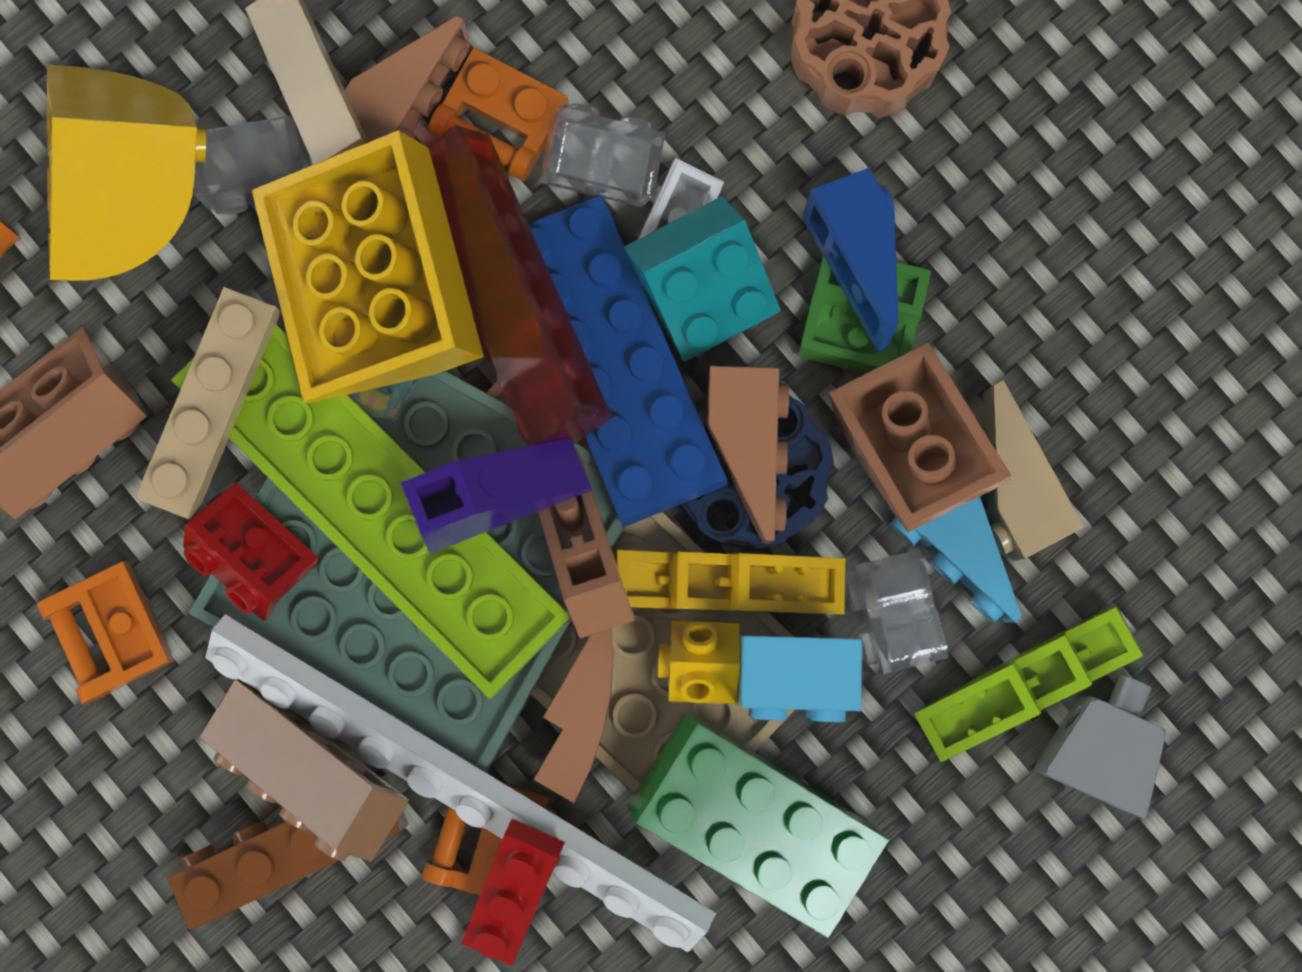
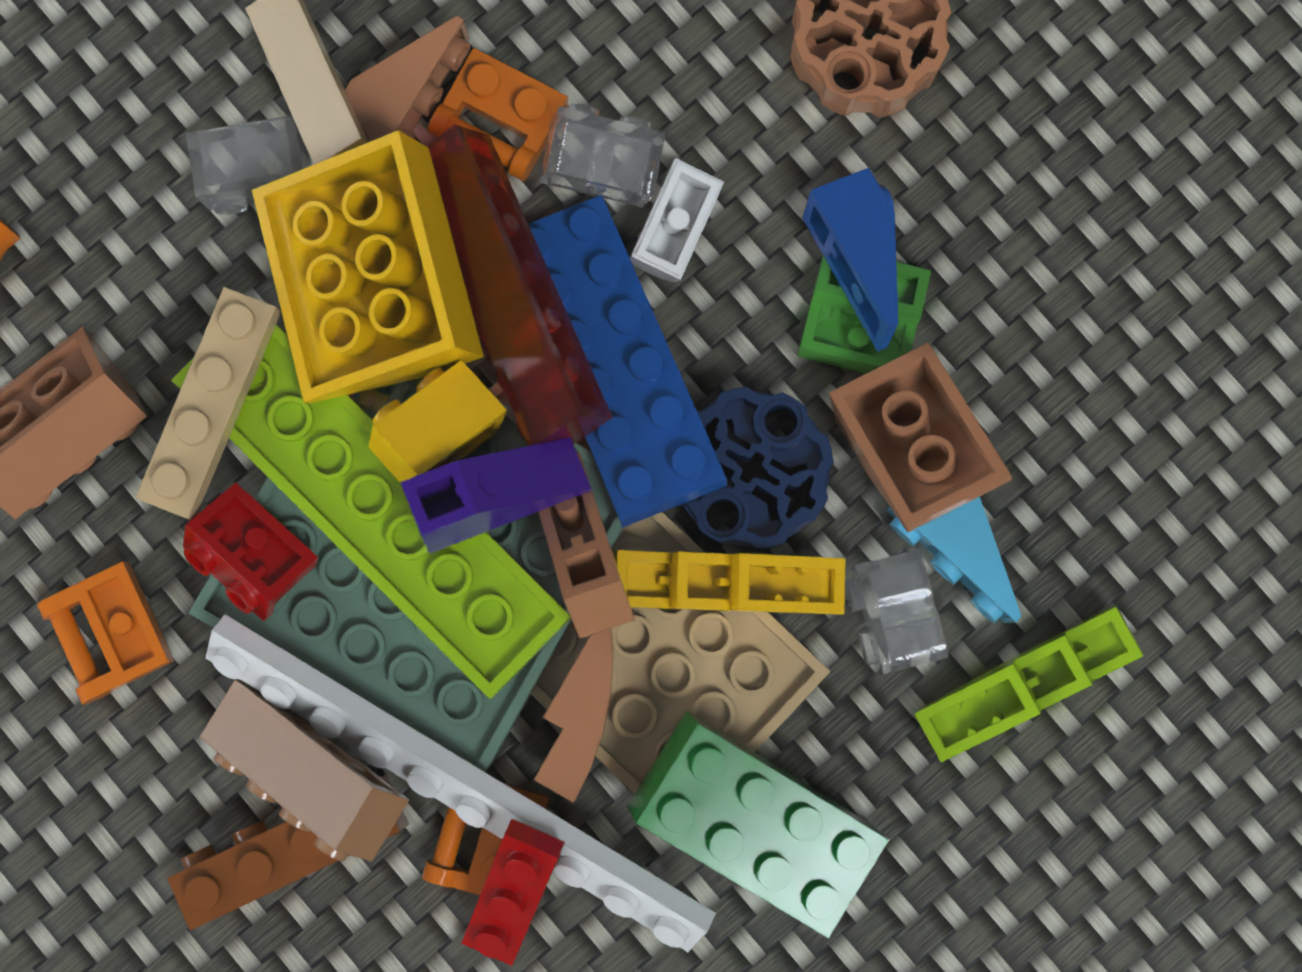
(115, 170): yellow brick -> none
(437, 424): none -> yellow brick
(701, 662): yellow brick -> none
(703, 278): teal piece -> none
(744, 430): nougat slope -> none
(800, 674): medium azure brick -> none
(1032, 506): tan slope -> none
(1108, 749): light grey torso -> none

